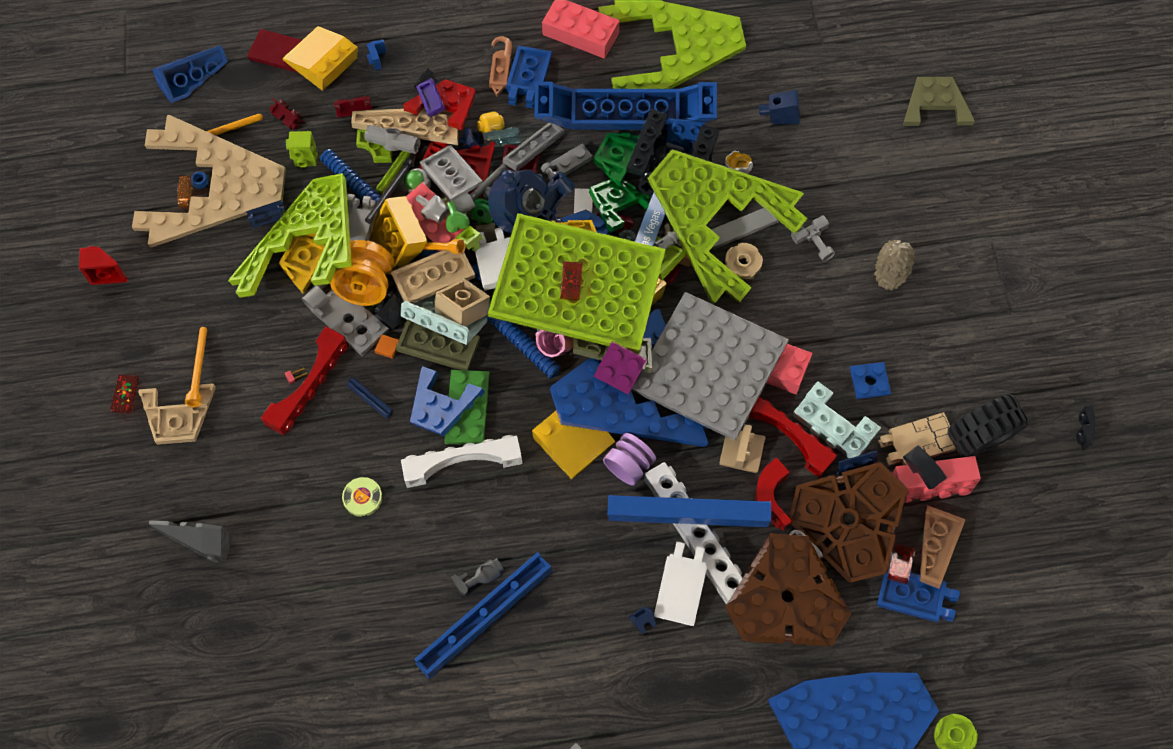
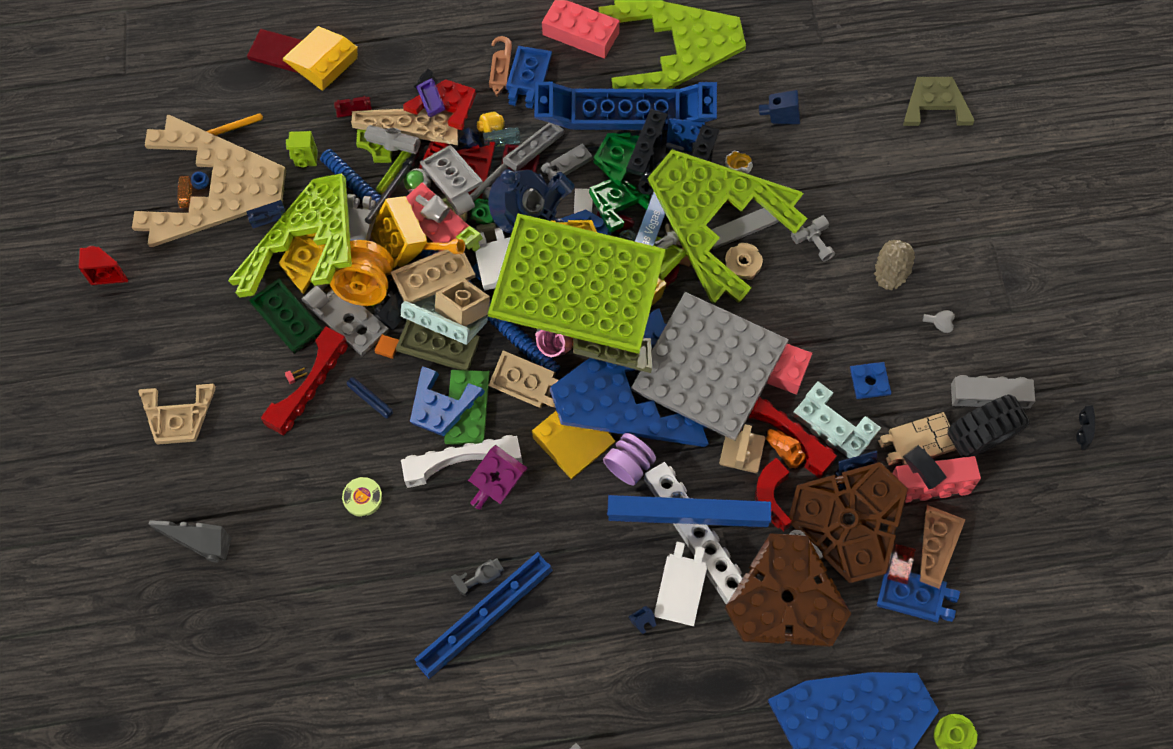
(124, 394): clear red tile -> none
(184, 75): blue wedge -> none
(193, 398): light orange piece -> none
(281, 109): dark red hinge -> none
(286, 316): none -> dark green plate
(374, 49): blue bracket -> none
(456, 219): bright green rock -> none
(489, 483): none -> magenta brick
(523, 380): none -> tan tile
(571, 281): clear red tile -> none
(620, 367): magenta plate -> none
(786, 447): none -> orange rock
(942, 320): none -> light grey rock
(981, 390): none -> light grey brick

